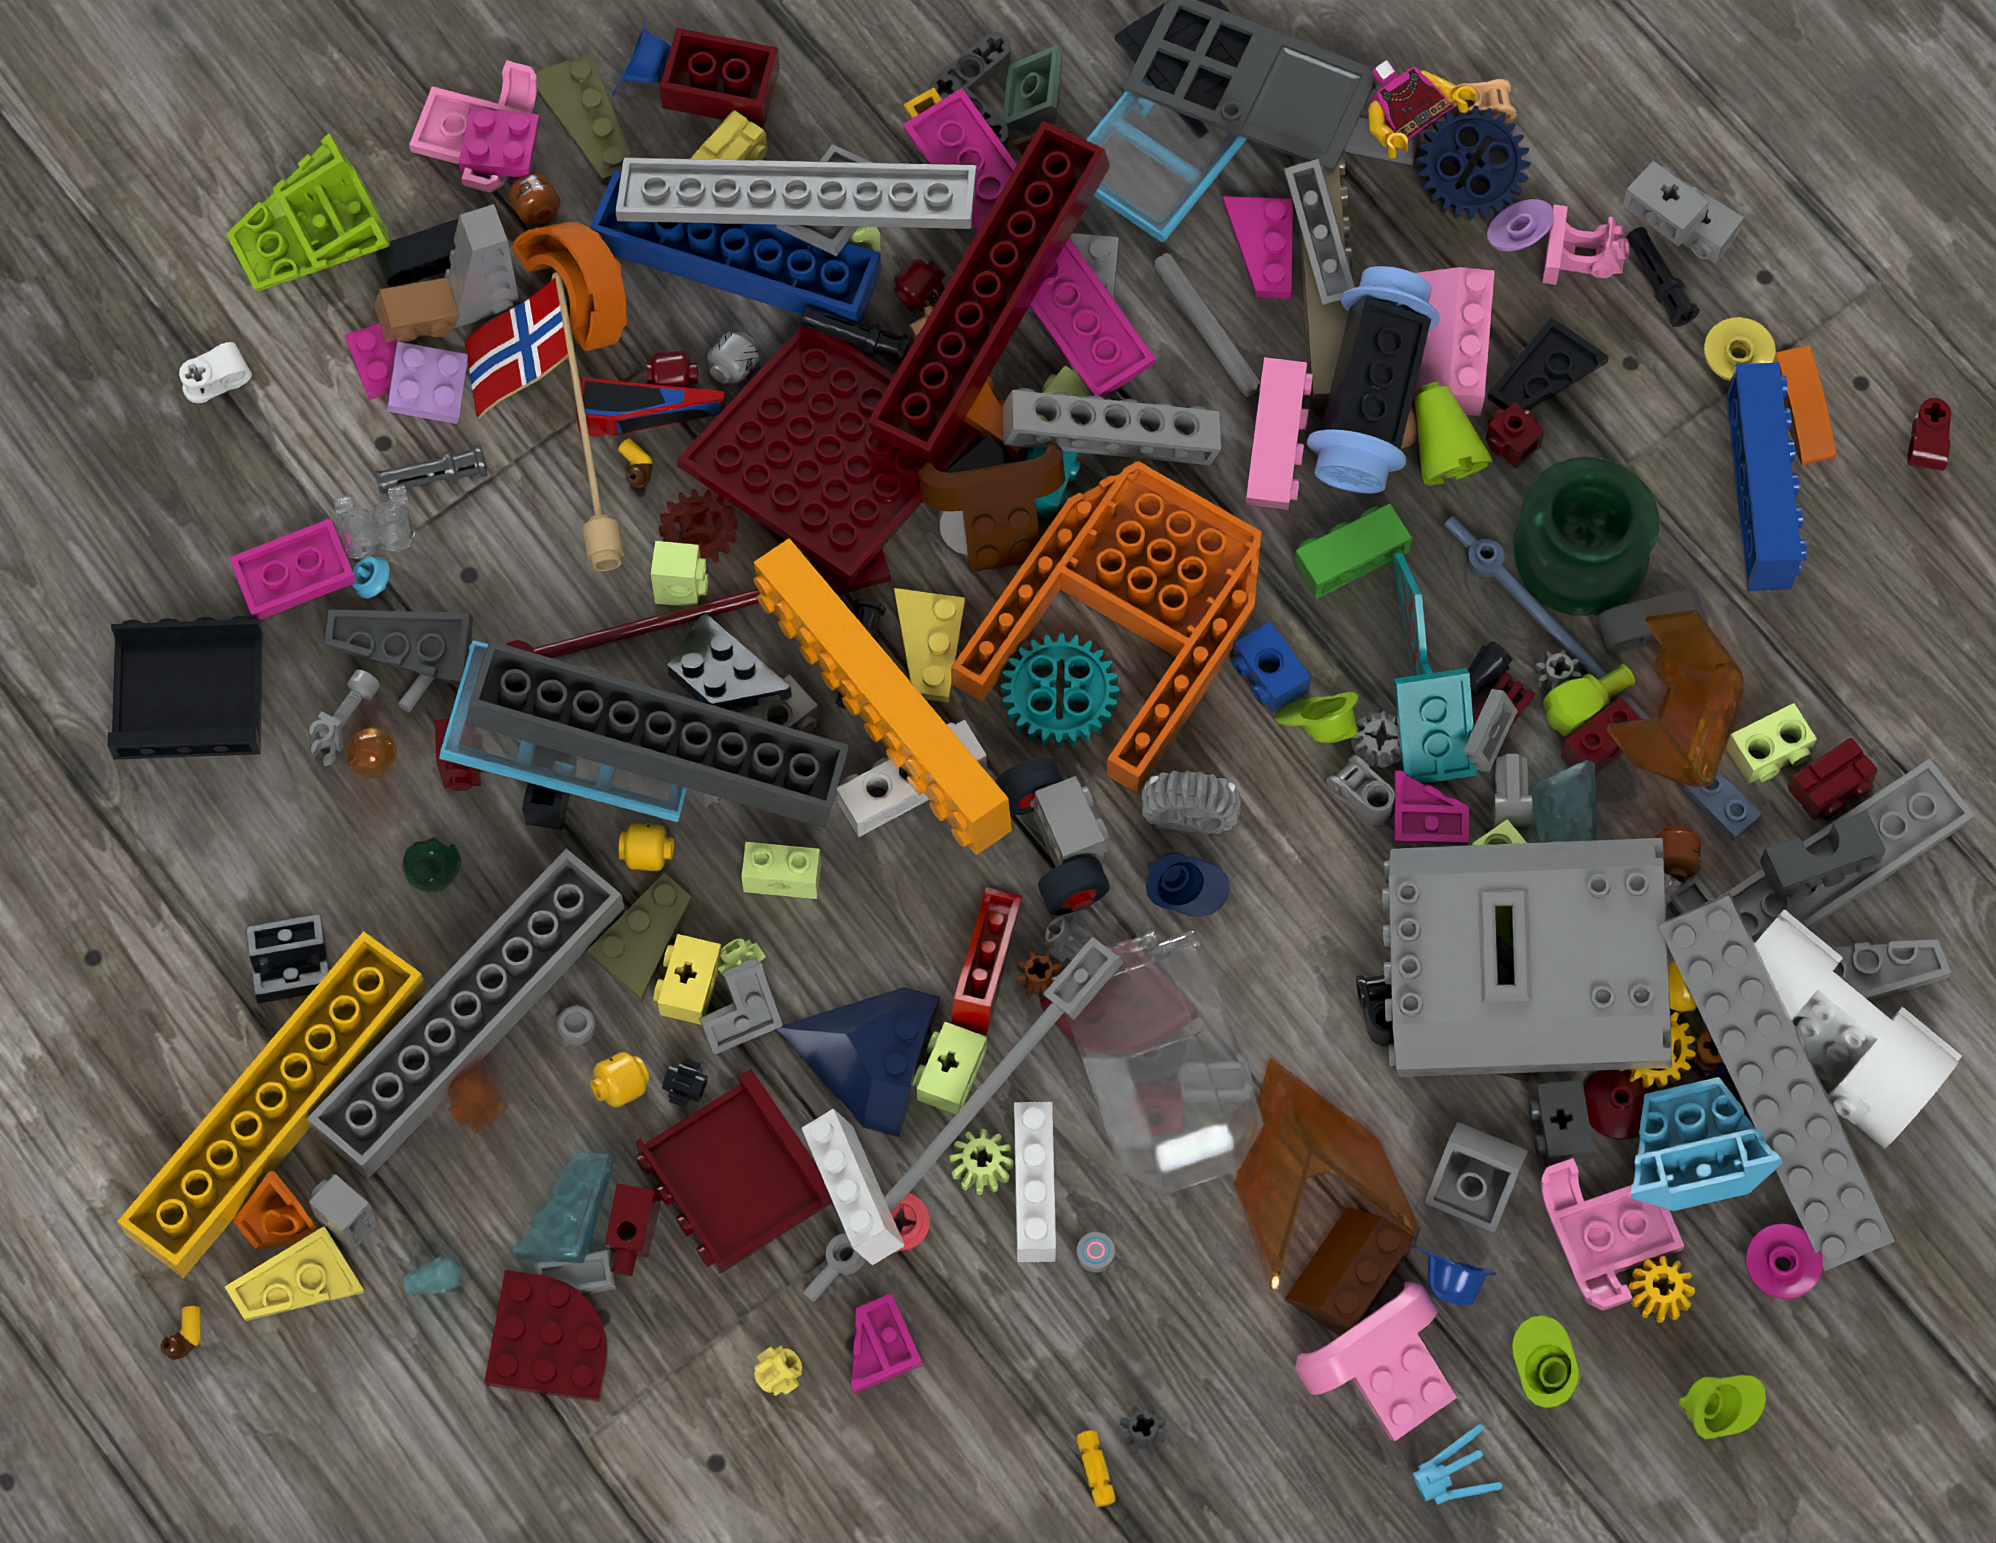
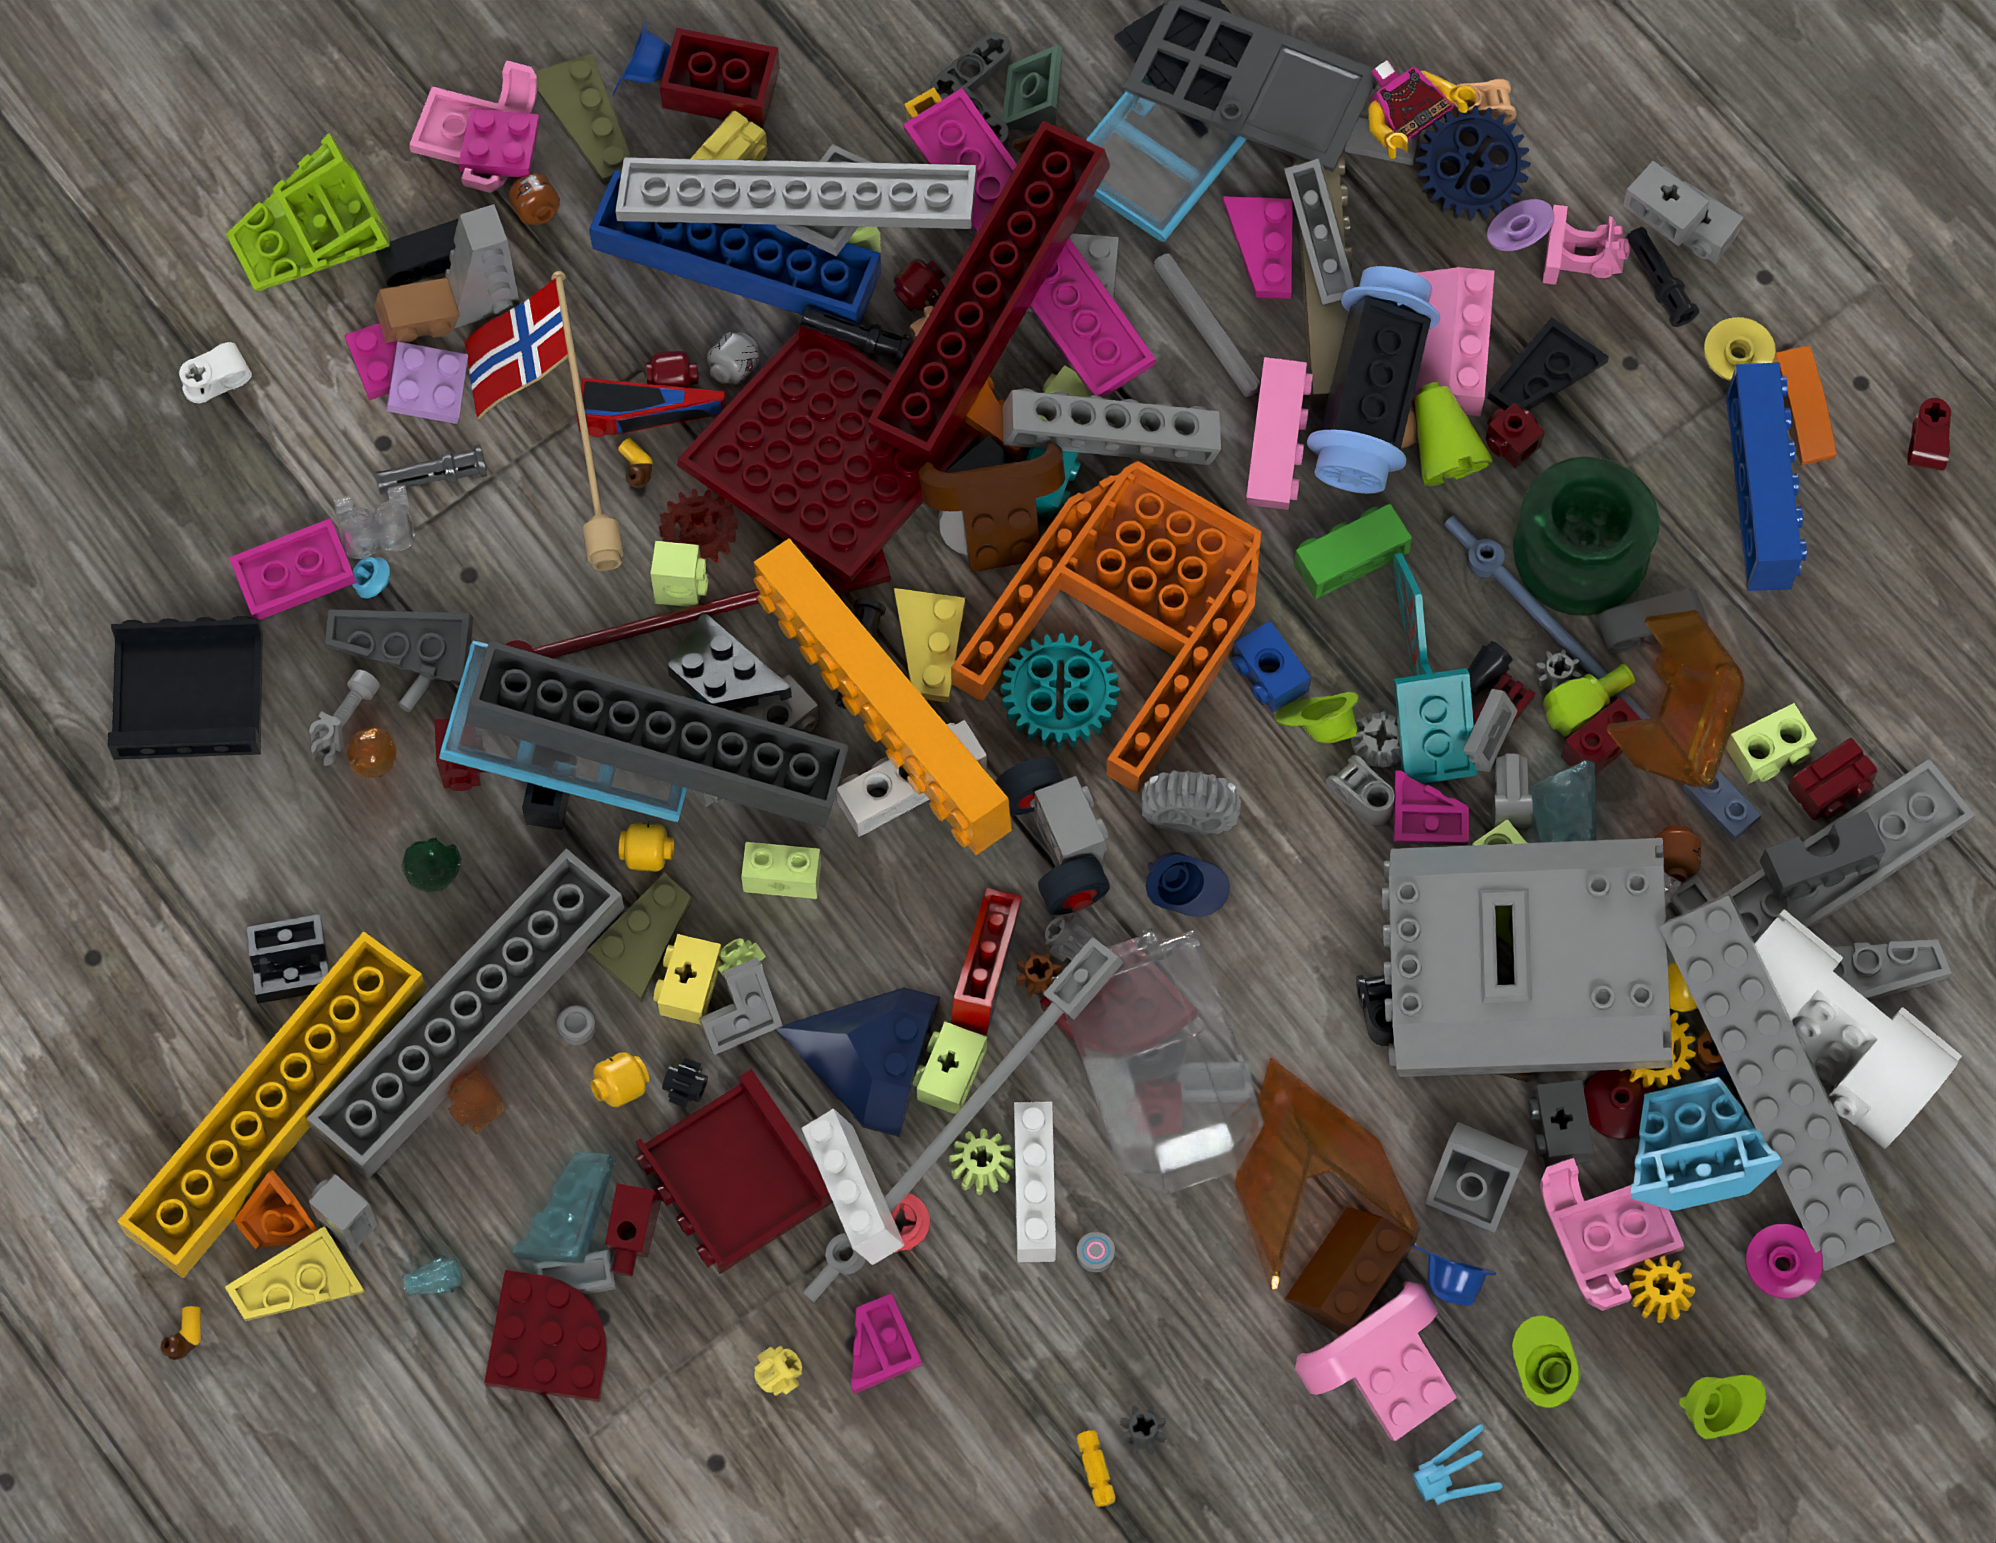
(589, 274): orange brick -> none

